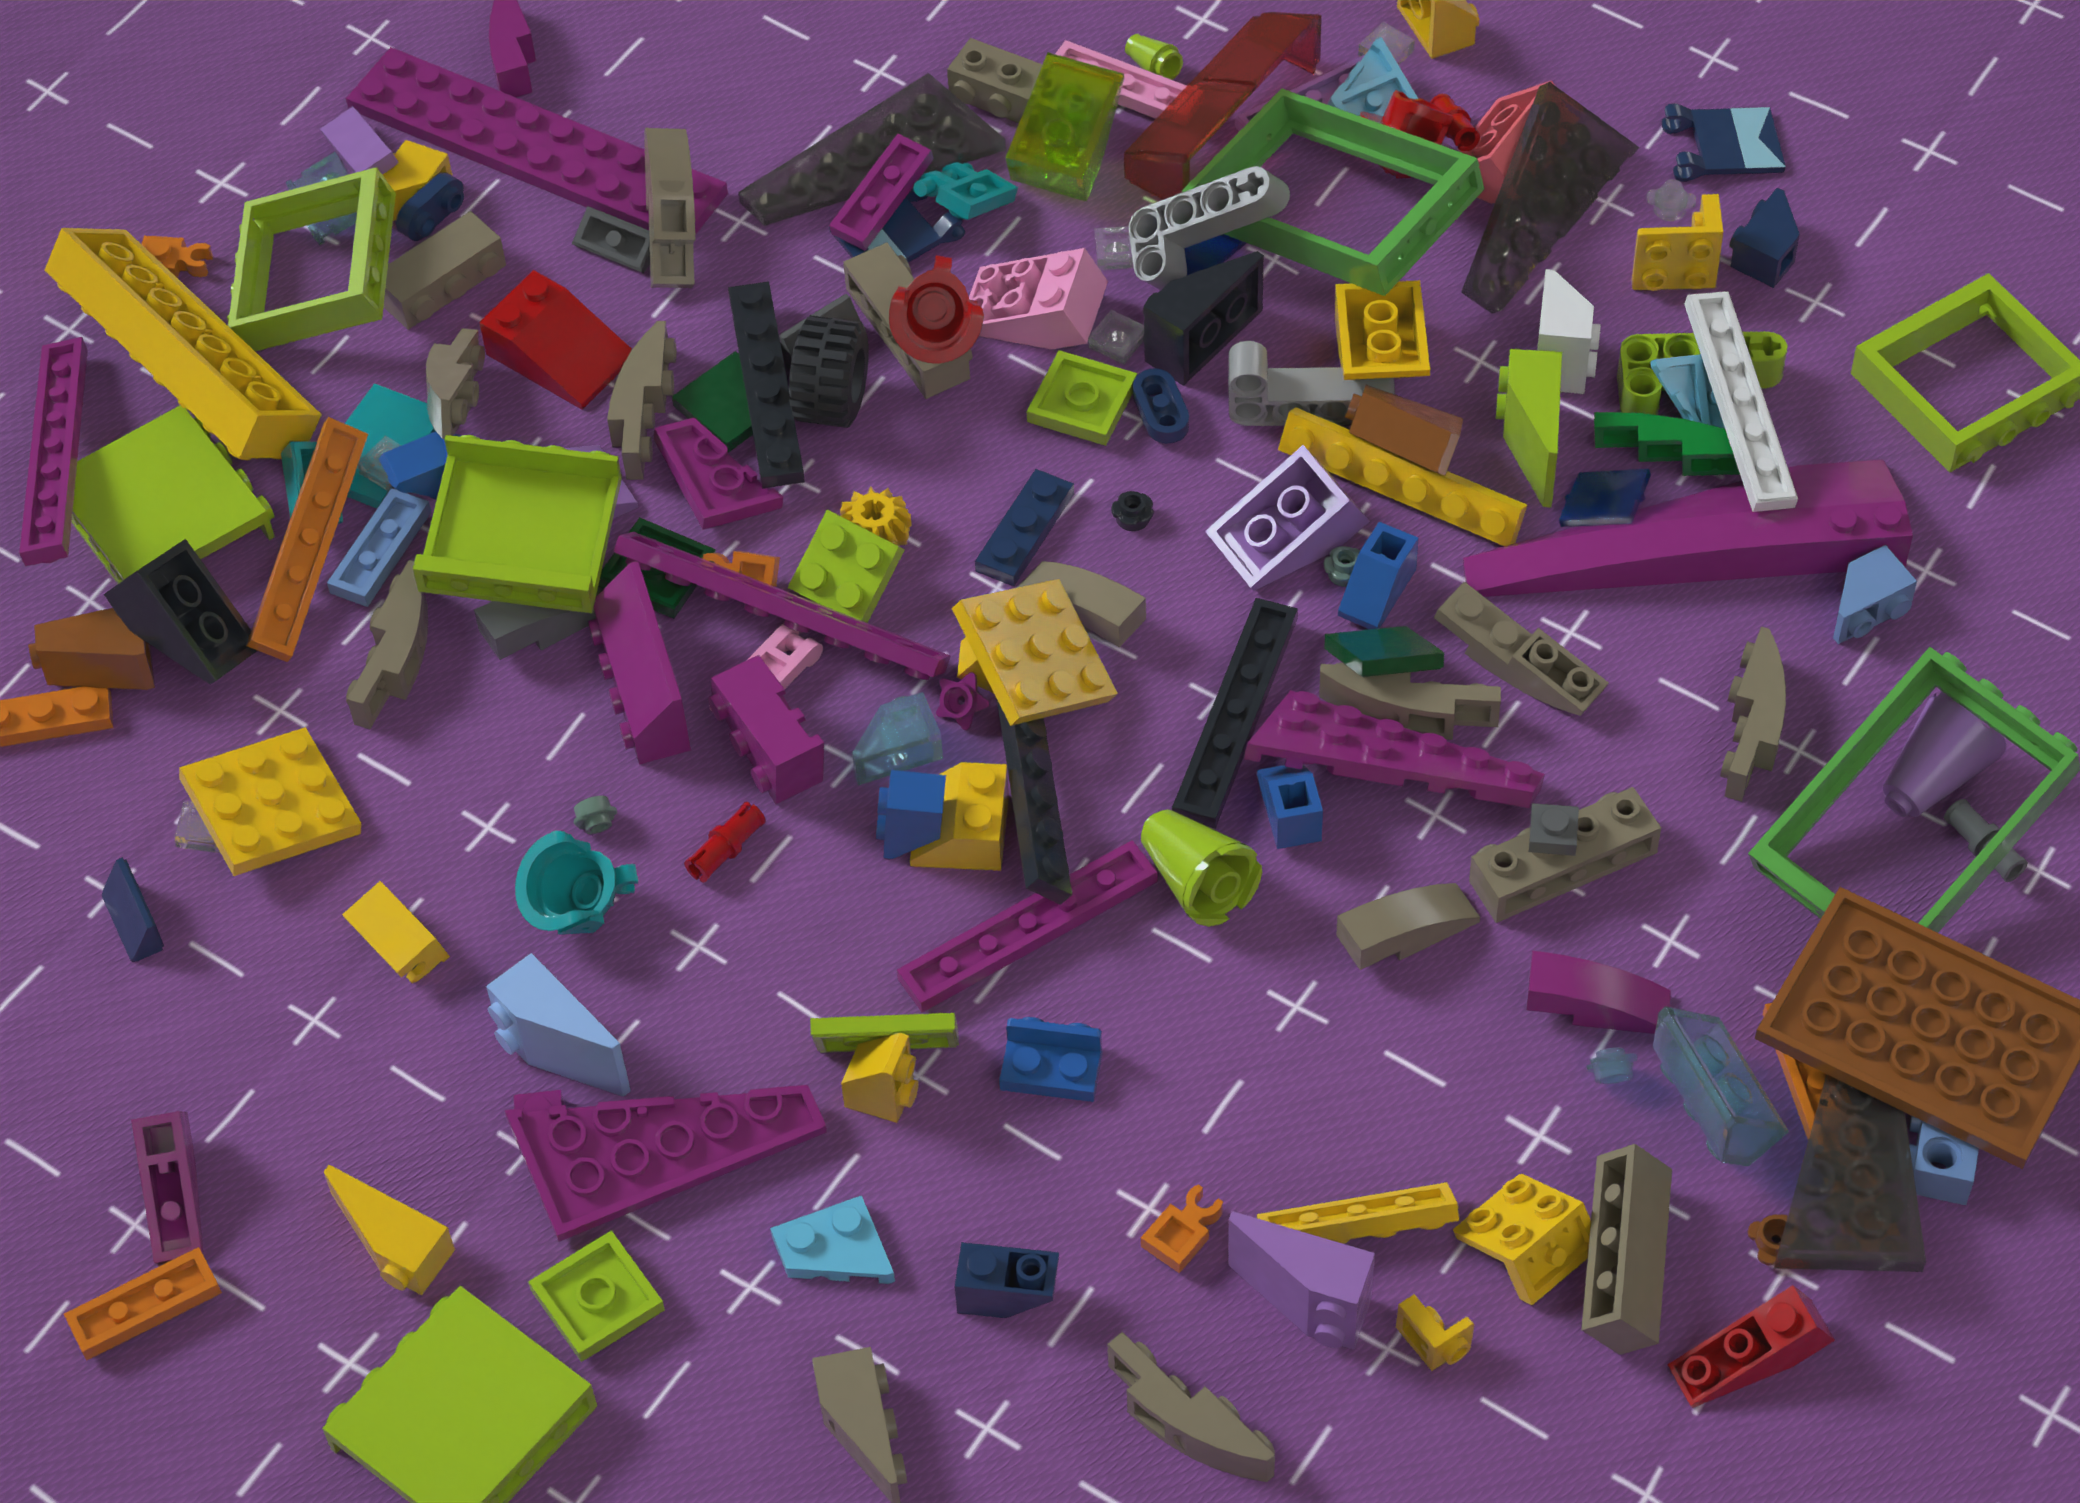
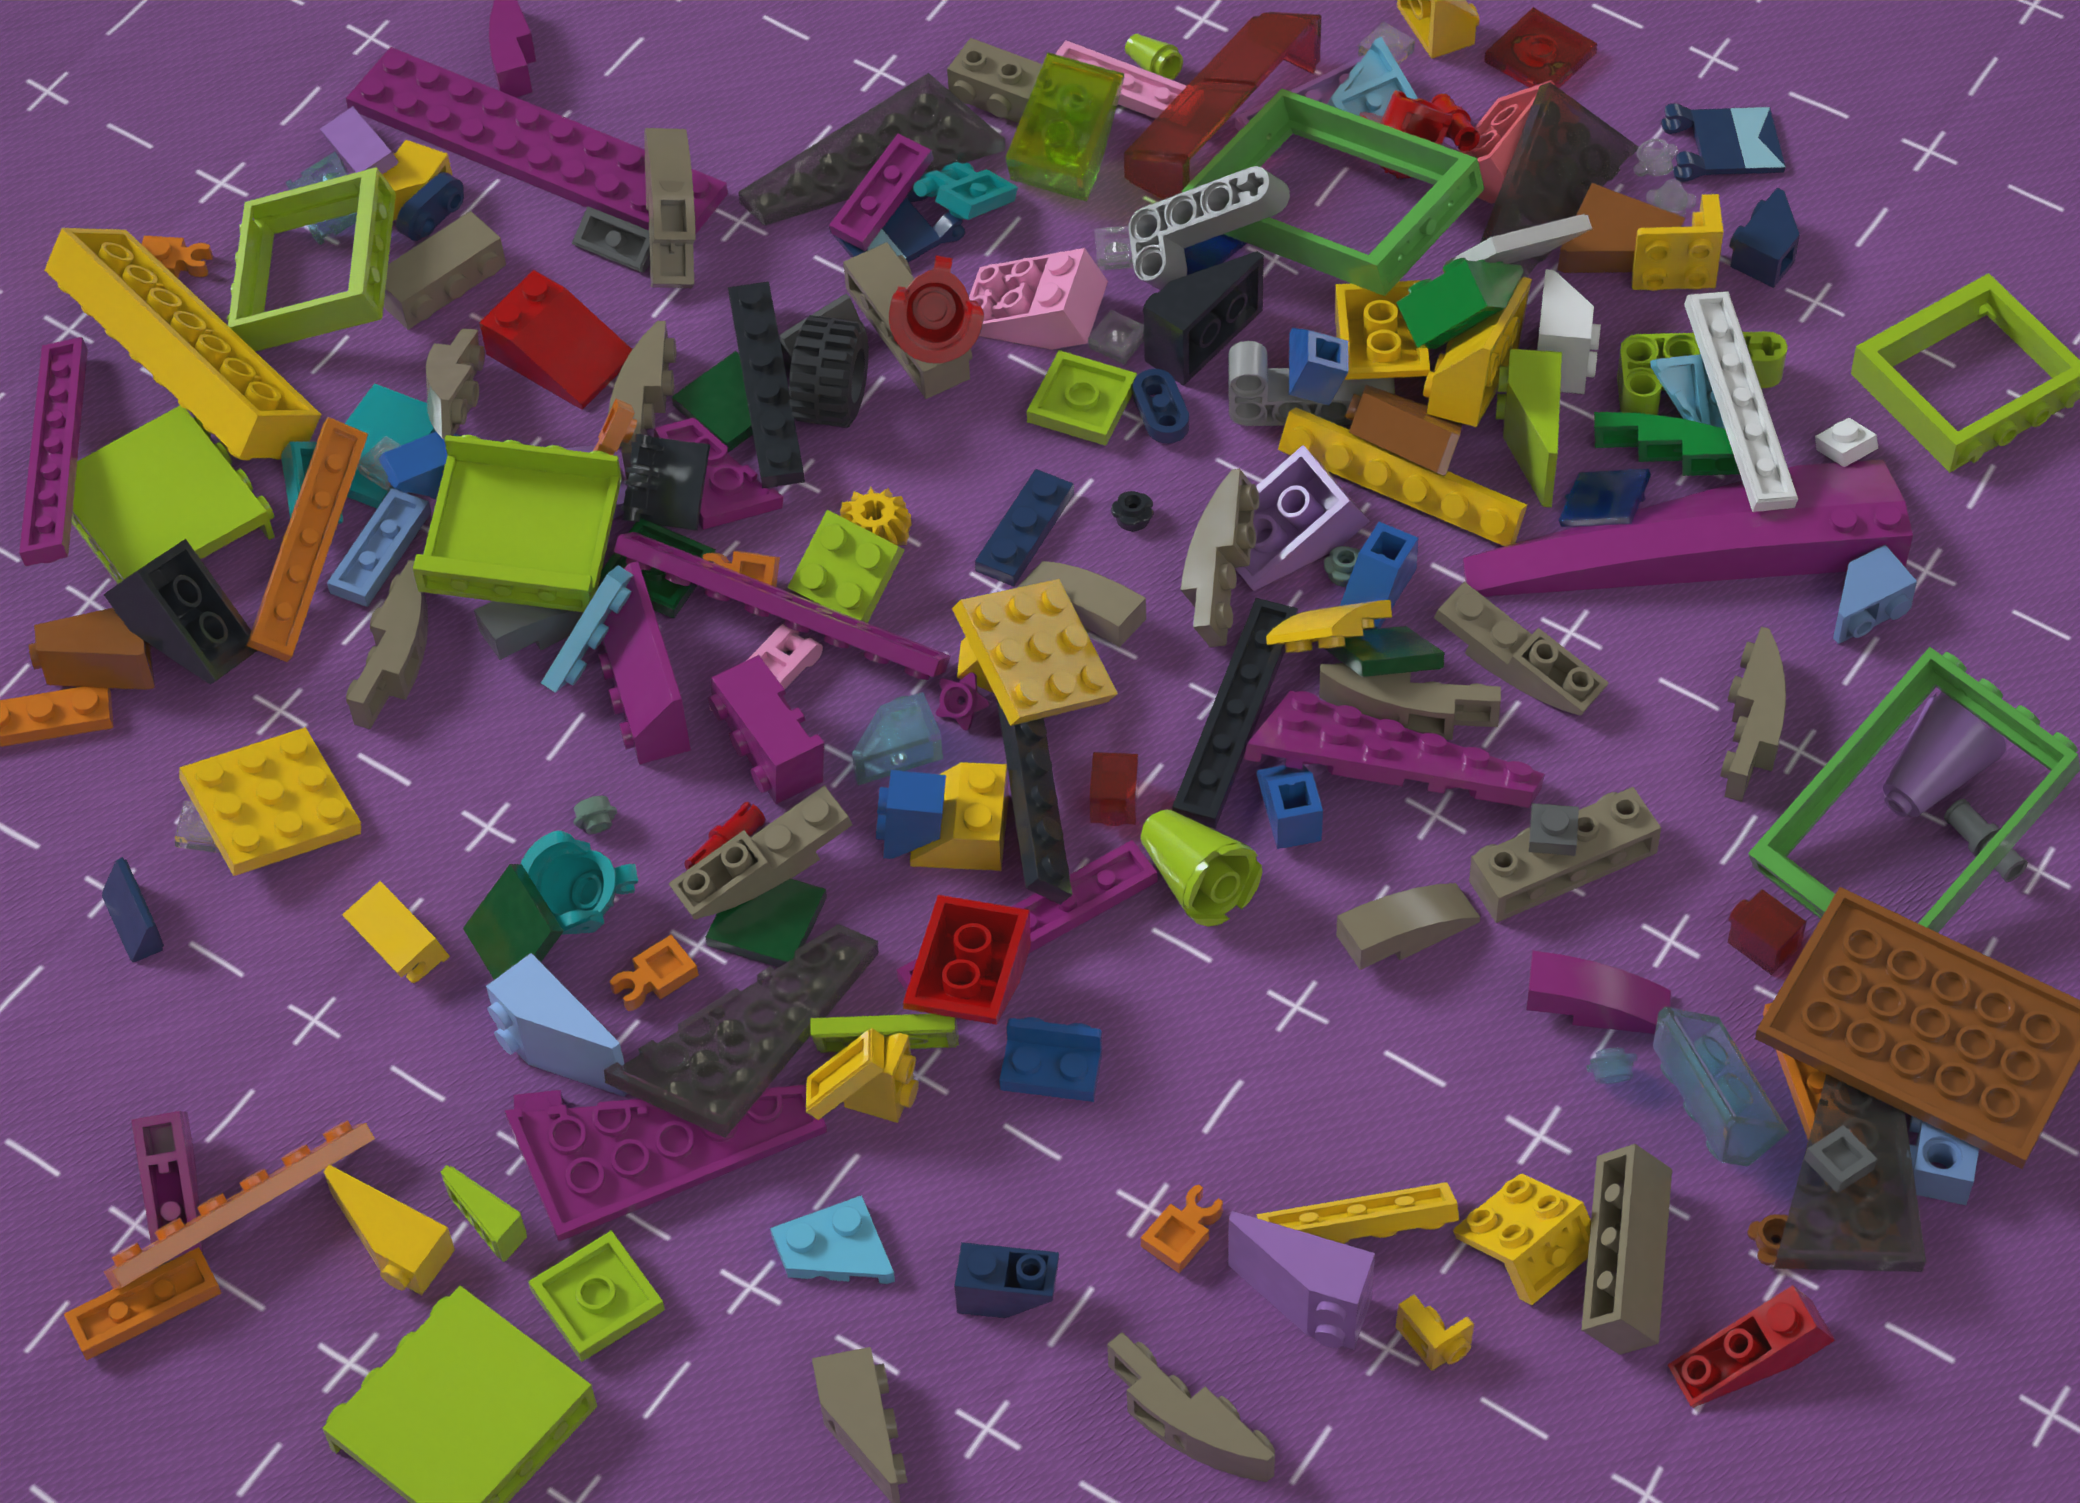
(221, 1212): none -> orange plate
(490, 1216): none -> lime slope
(512, 923): none -> dark green tile
(589, 630): none -> medium azure plate
(617, 428): none -> orange plate
(657, 969): none -> orange plate
(665, 481): none -> black hinge
(744, 1039): none -> clear smoke wing
(758, 863): none -> dark tan slope
(770, 924): none -> dark green tile
(845, 1073): none -> yellow tile
(969, 960): none -> red slope
(1114, 788): none -> clear red brick
(1217, 548): none -> dark tan slope
(1316, 365): none -> blue slope
(1328, 625): none -> yellow slope
(1457, 299): none -> green slope
(1470, 368): none -> yellow slope
(1527, 242): none -> white tile
(1540, 50): none -> clear red tile
(1613, 238): none -> dark orange slope
(1655, 157): none -> clear plate
(1765, 931): none -> clear red brick
(1840, 1159): none -> dark grey plate
(1846, 442): none -> white plate

